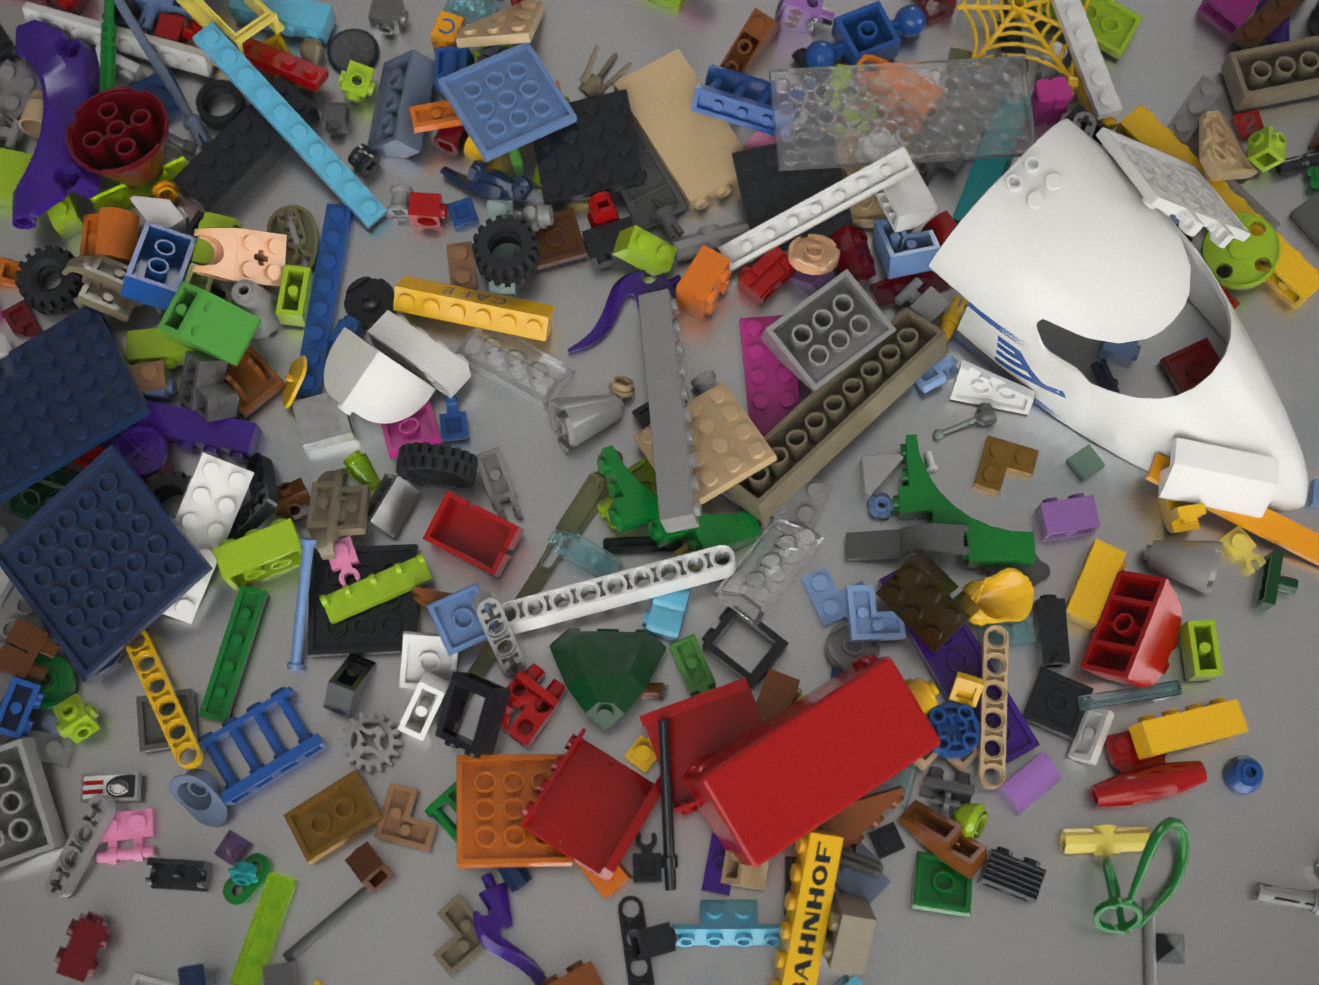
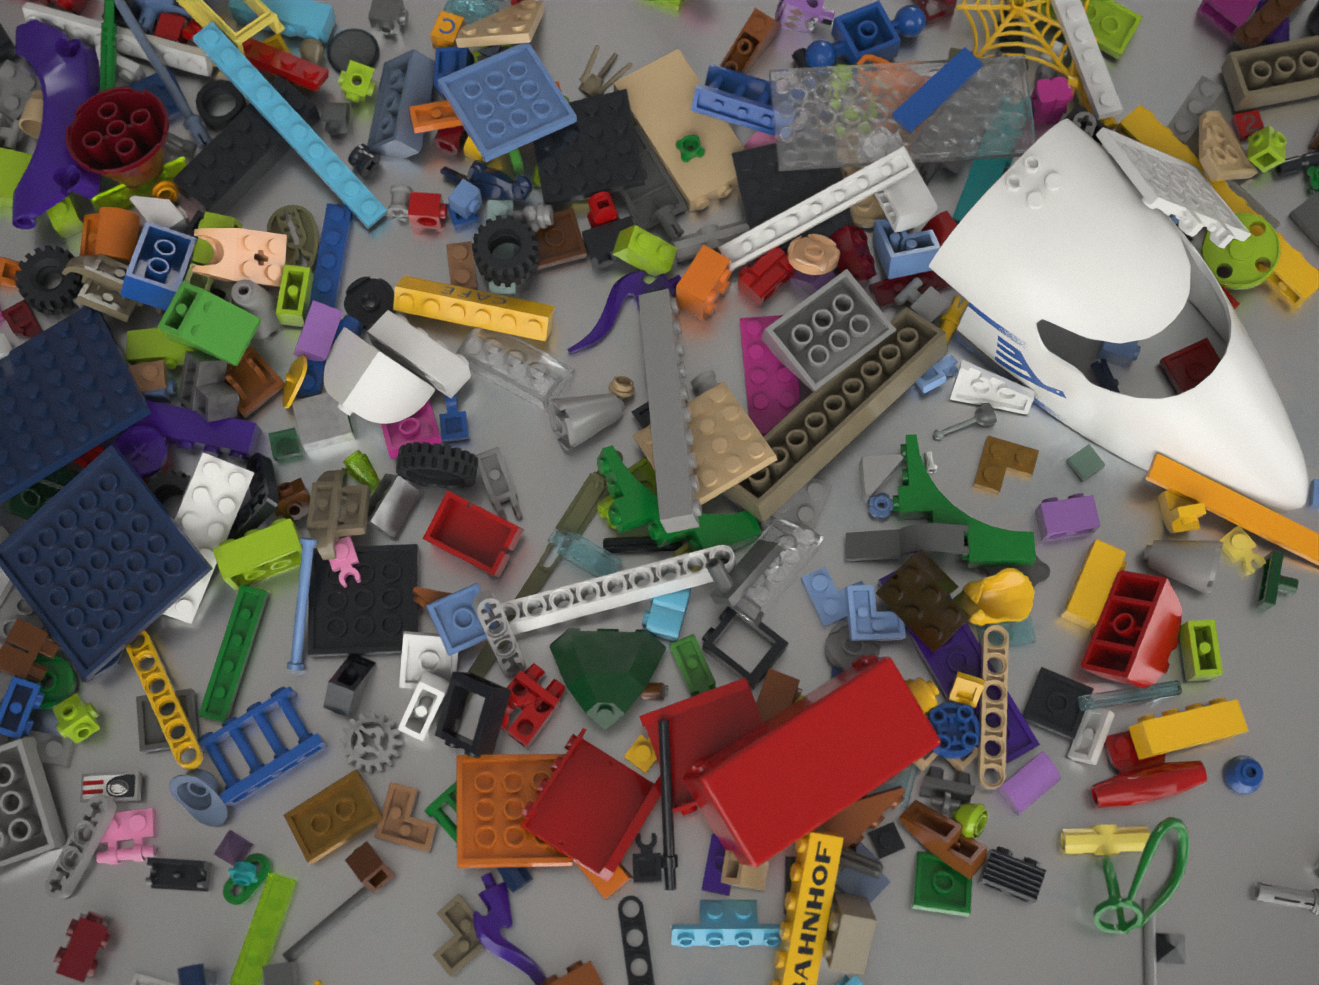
(284, 444): none -> clear green plate
(318, 332): none -> medium lavender brick
(376, 589): lime hinge -> none
(465, 199): none -> medium blue plate
(653, 941): black brick -> none
(690, 141): none -> green plate
(735, 584): none -> dark grey piece
(937, 90): none -> blue tile
(1051, 632): black brick -> none
(1219, 478): white slope -> none

